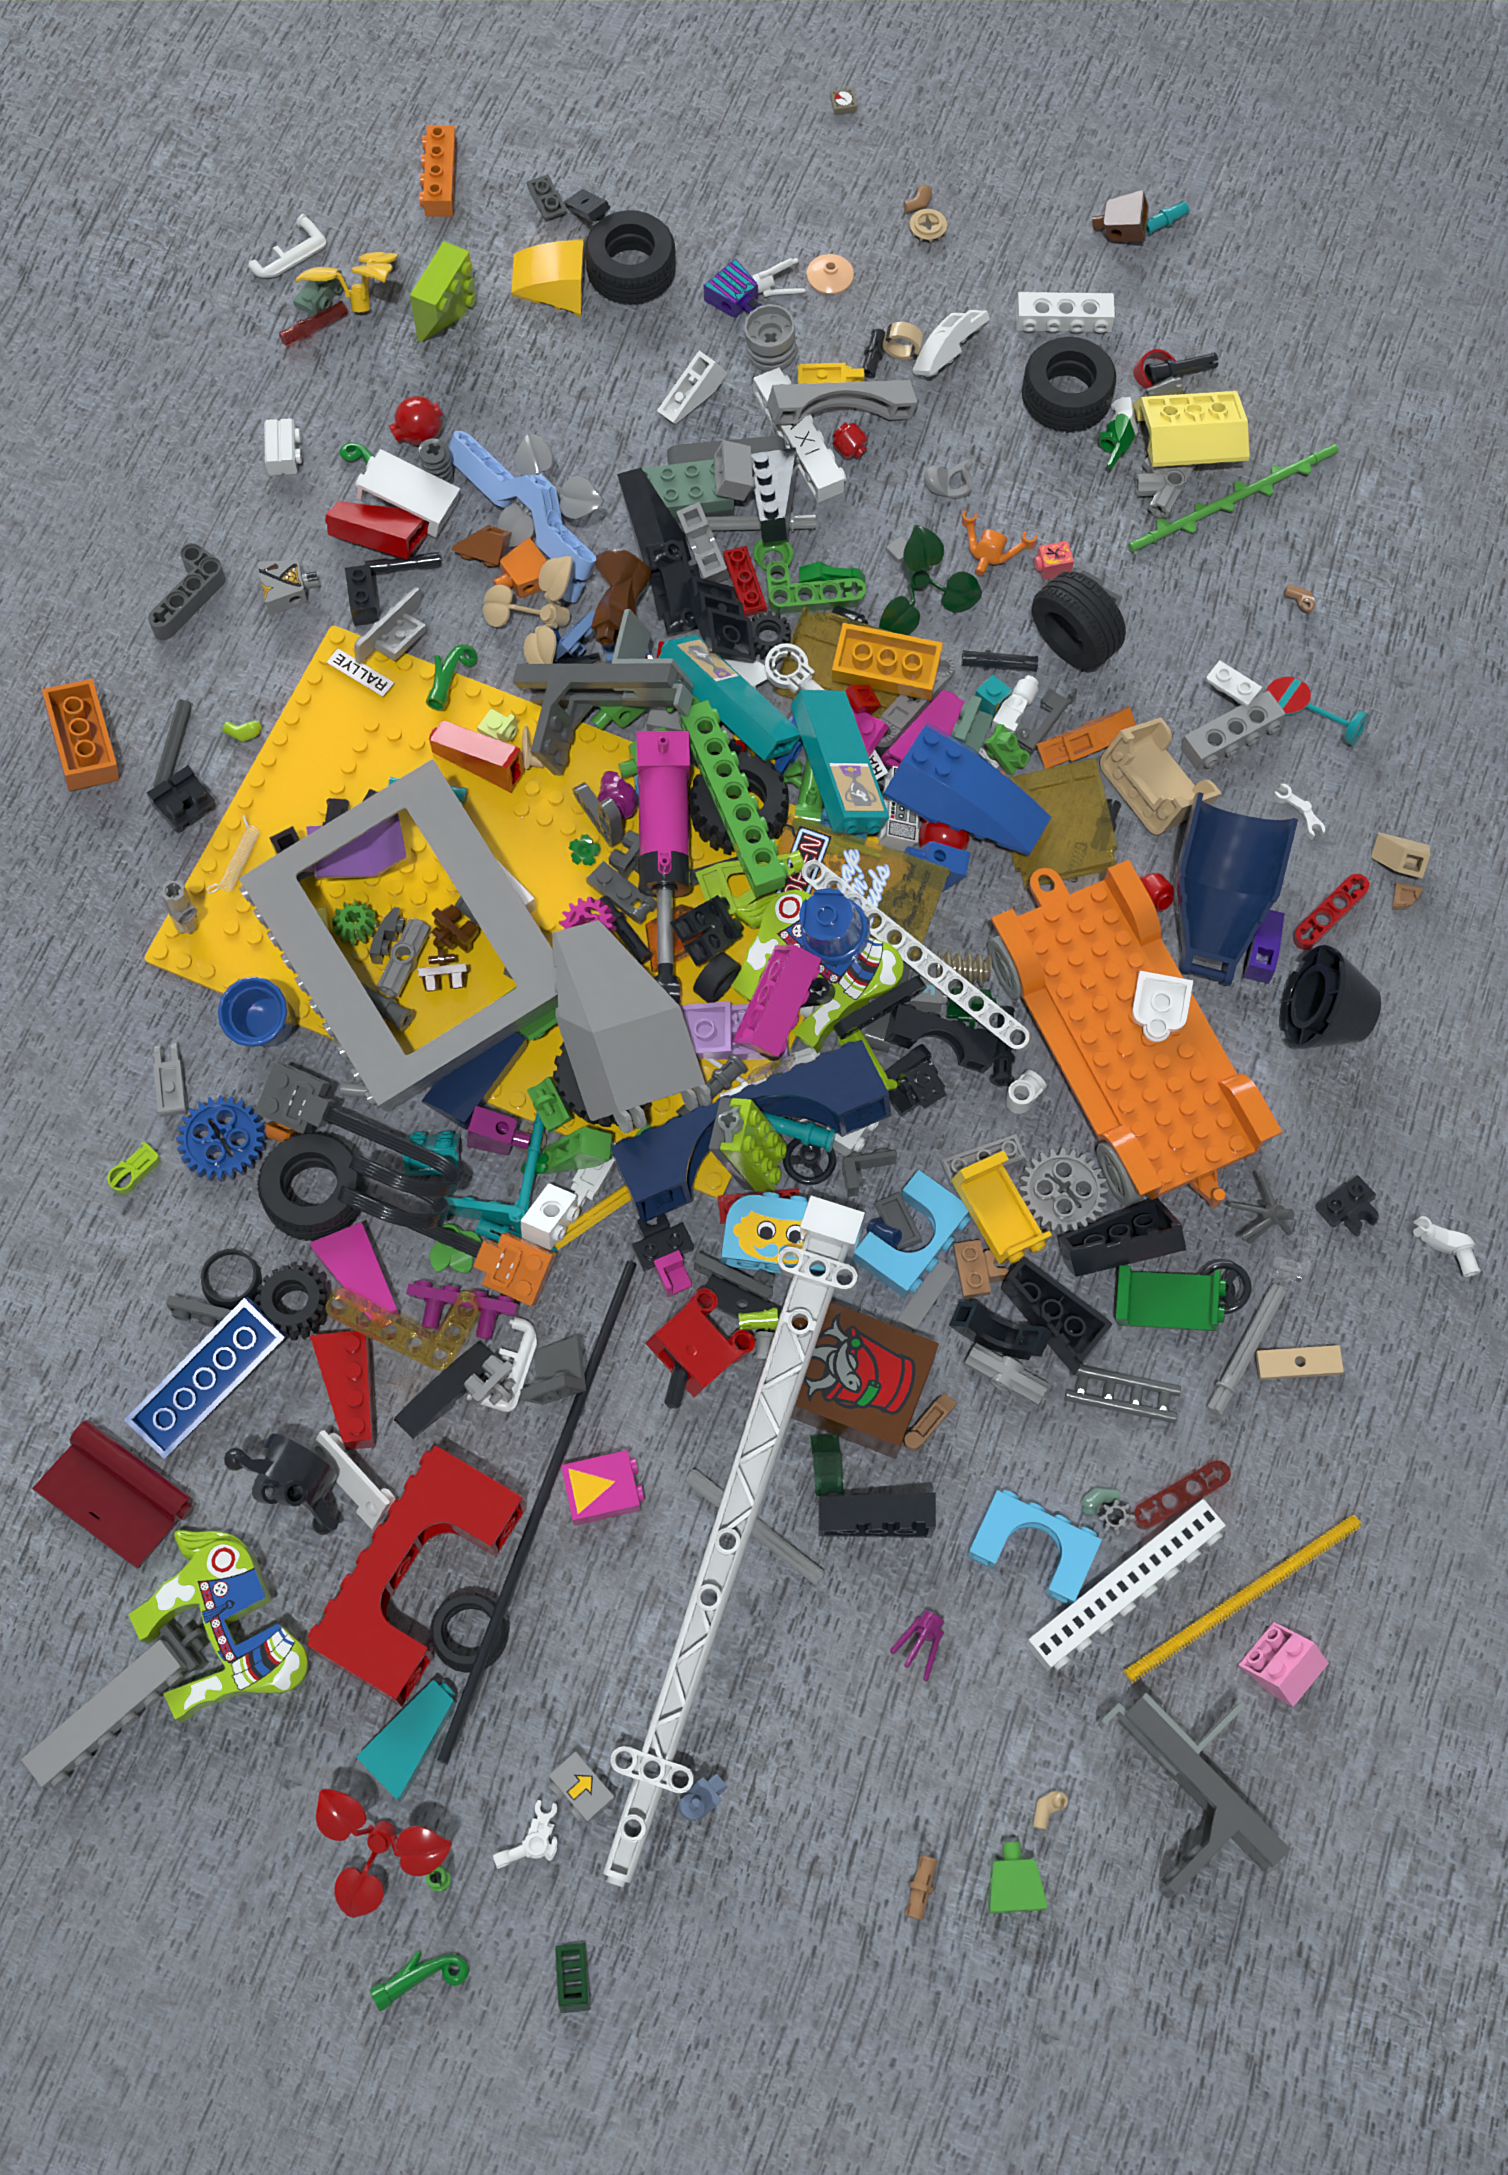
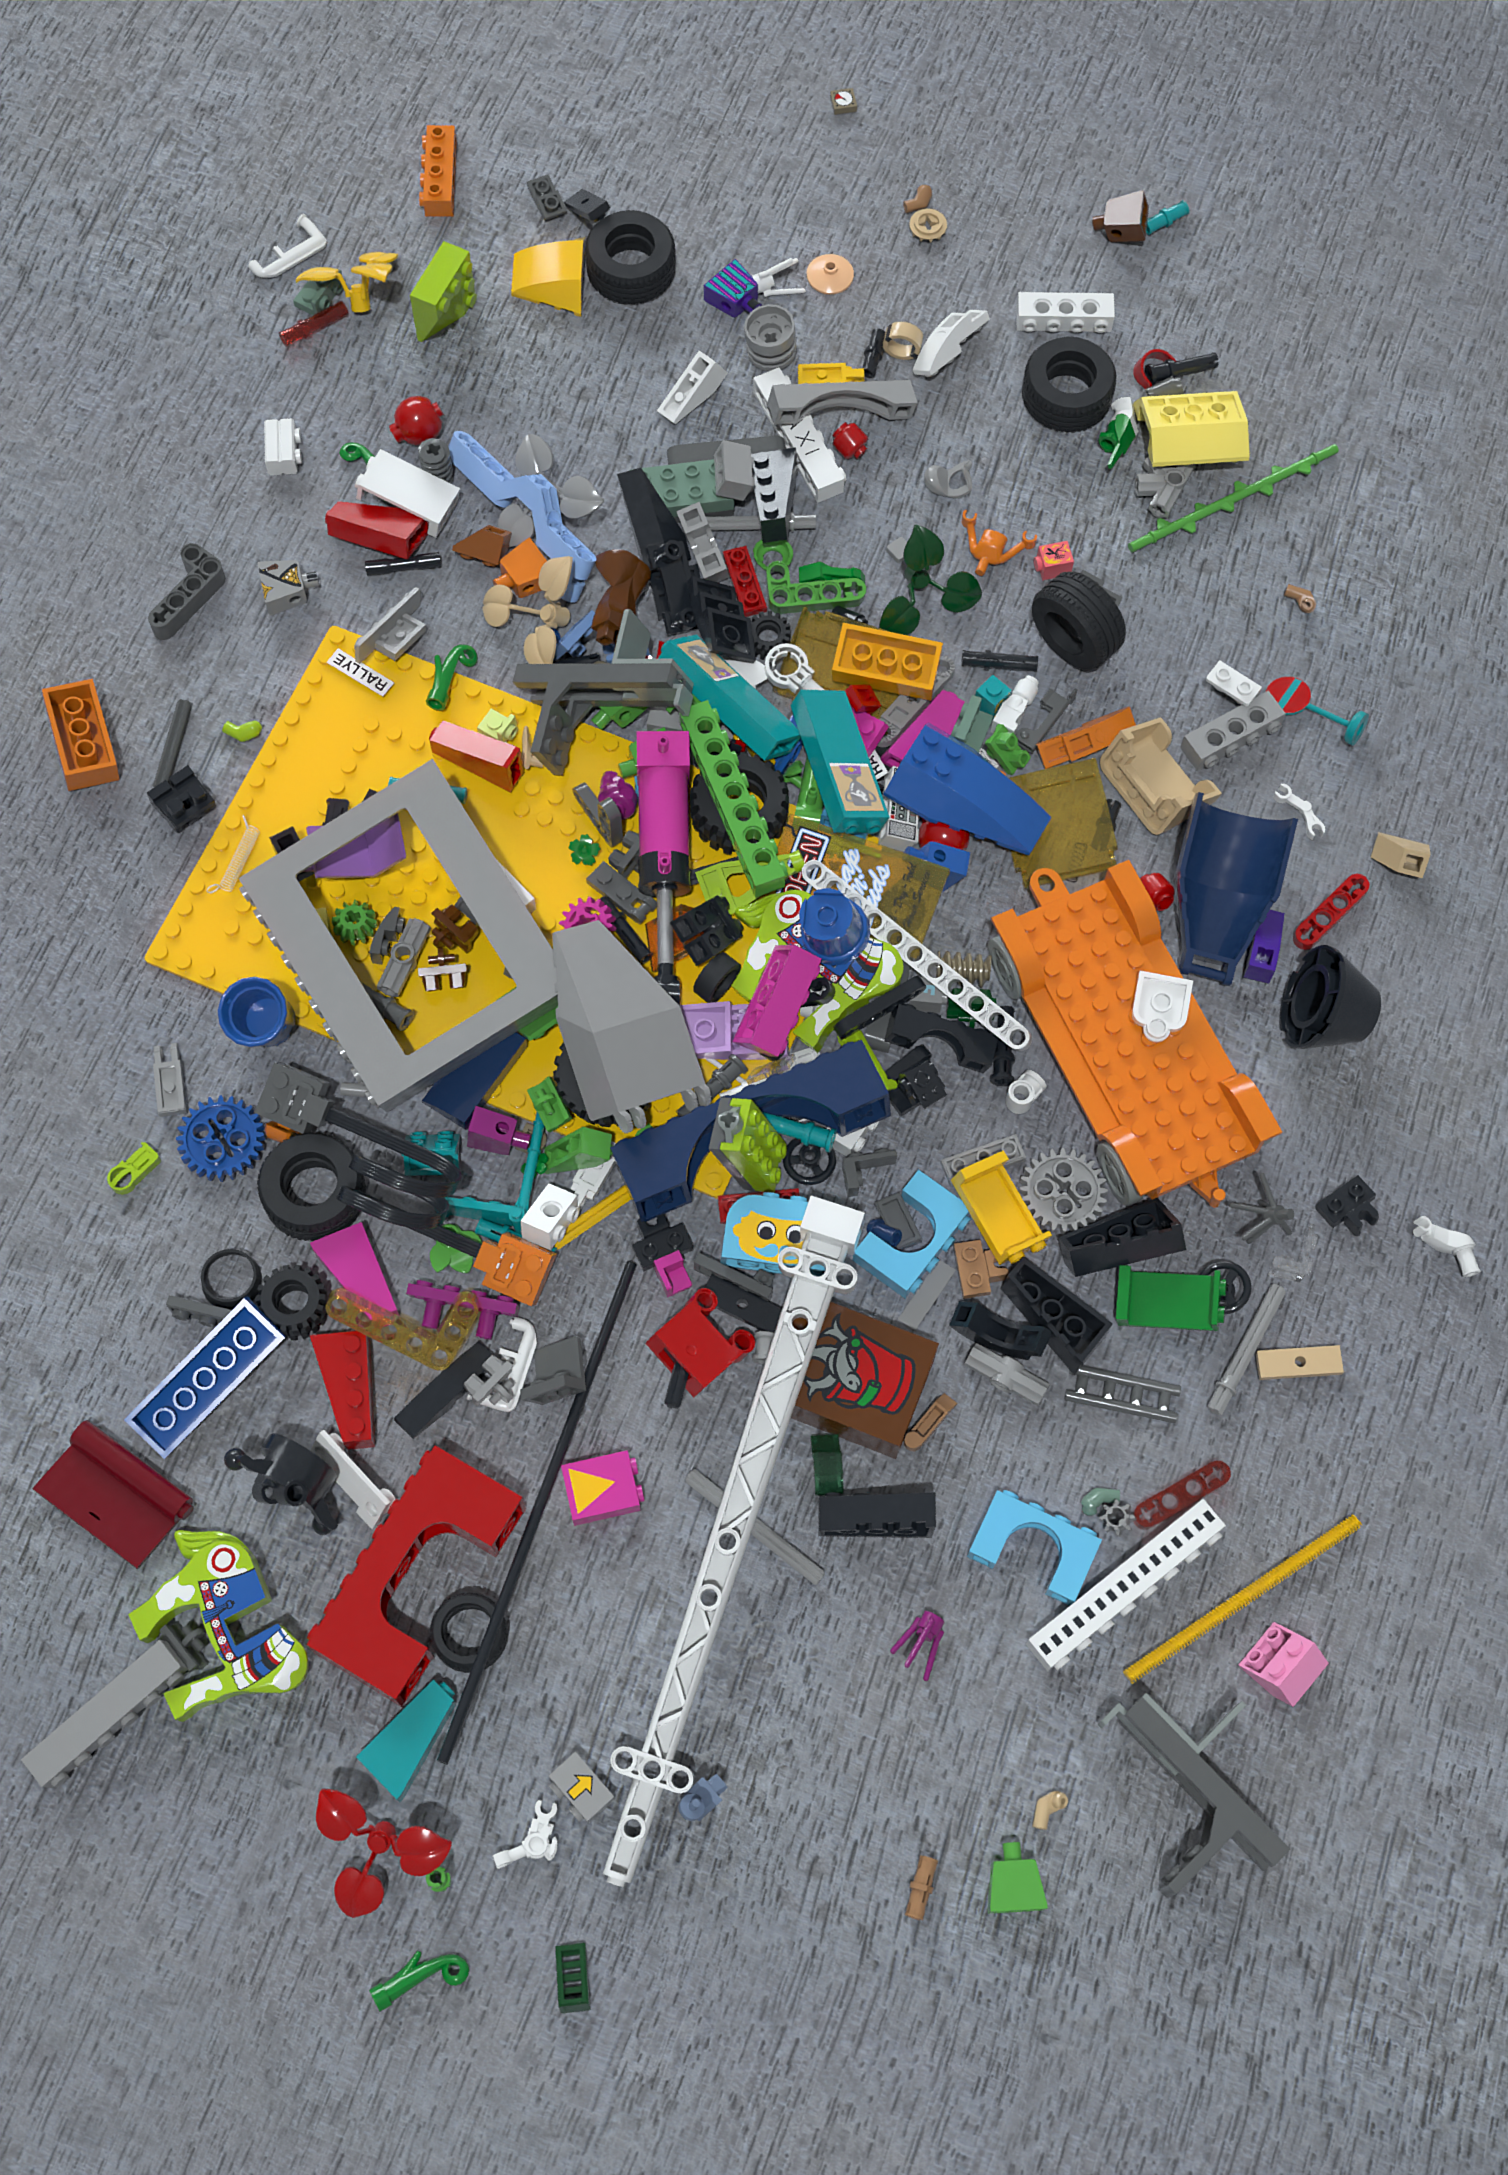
(179, 906): light grey piece -> none
(361, 595): black brick -> none
(759, 1320): lime pin -> none
(1405, 896): medium nougat tile -> none

